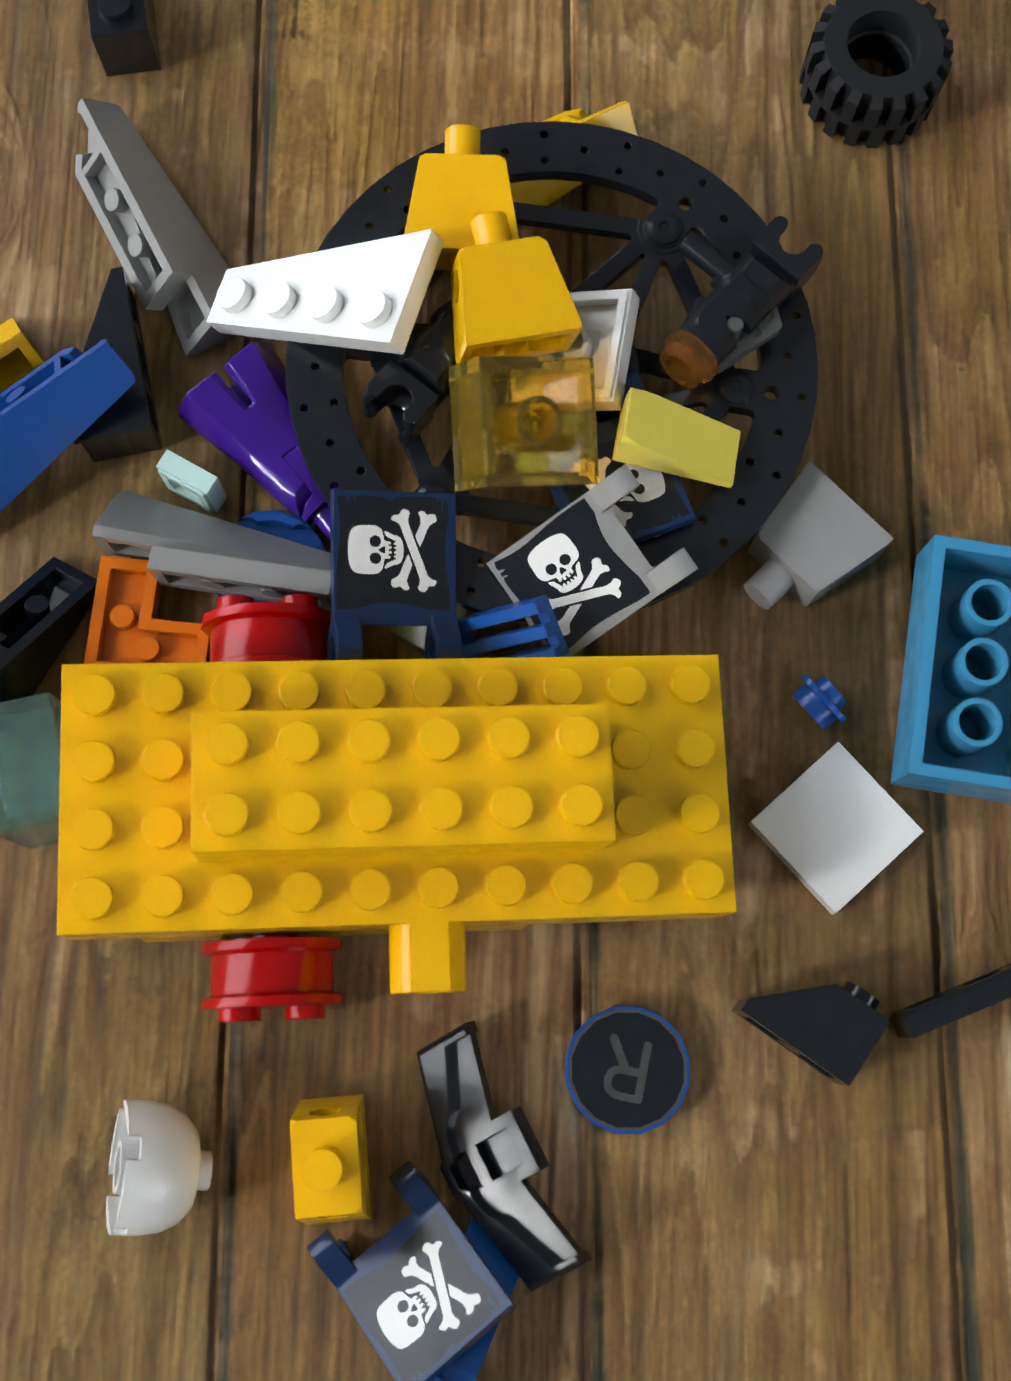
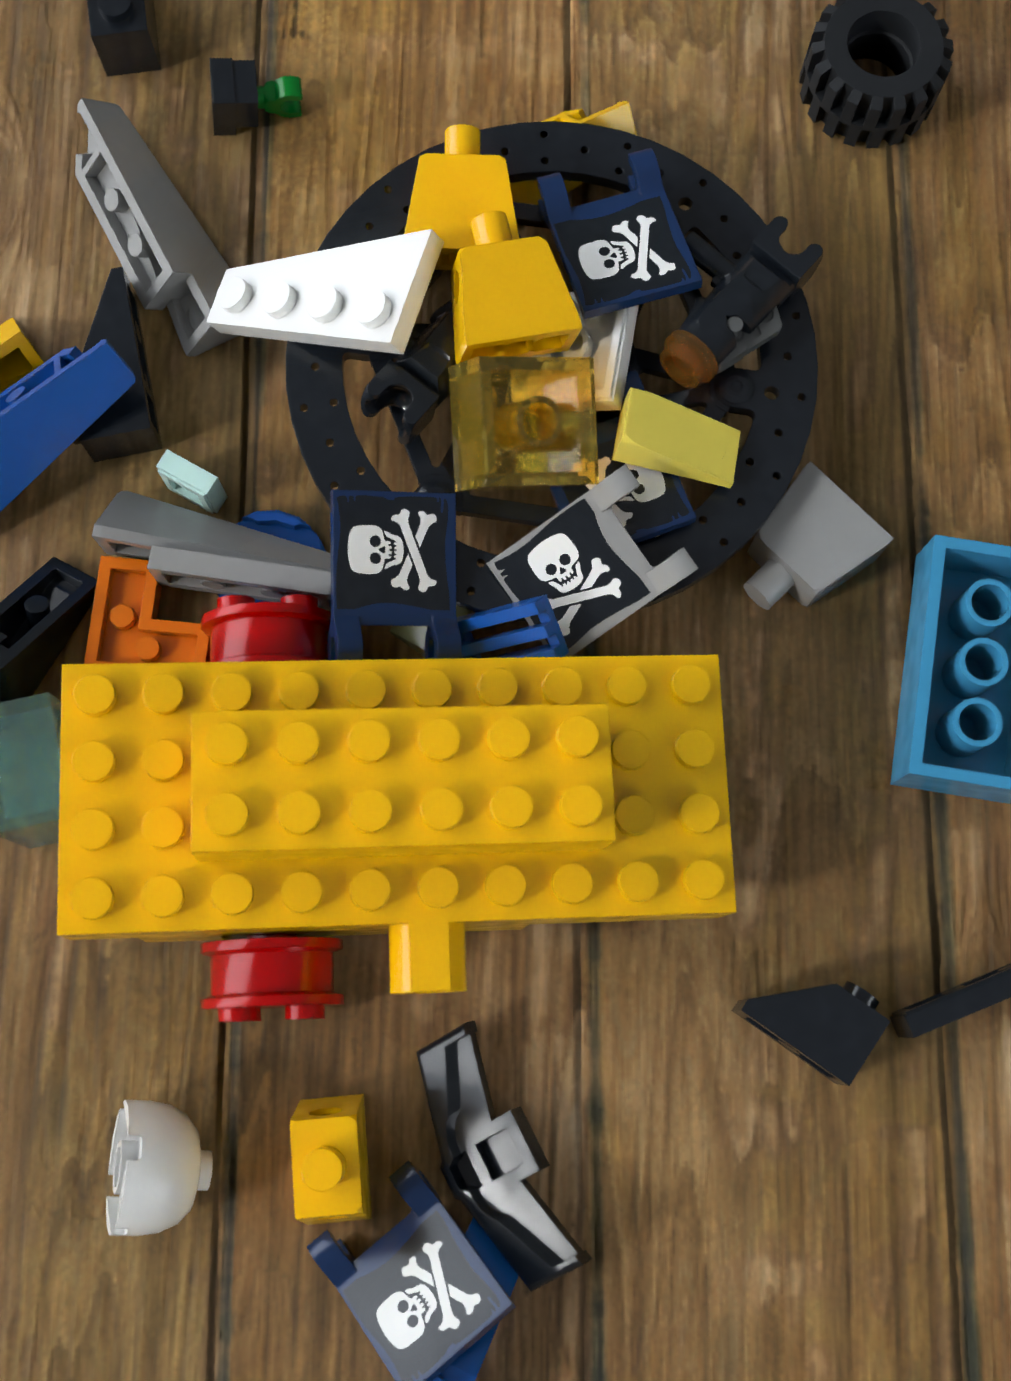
(238, 96): none -> black piece
(256, 430): dark purple piece -> none
(620, 246): none -> flag
(627, 1070): black tile -> none
(821, 701): blue plate -> none
(835, 828): white tile -> none

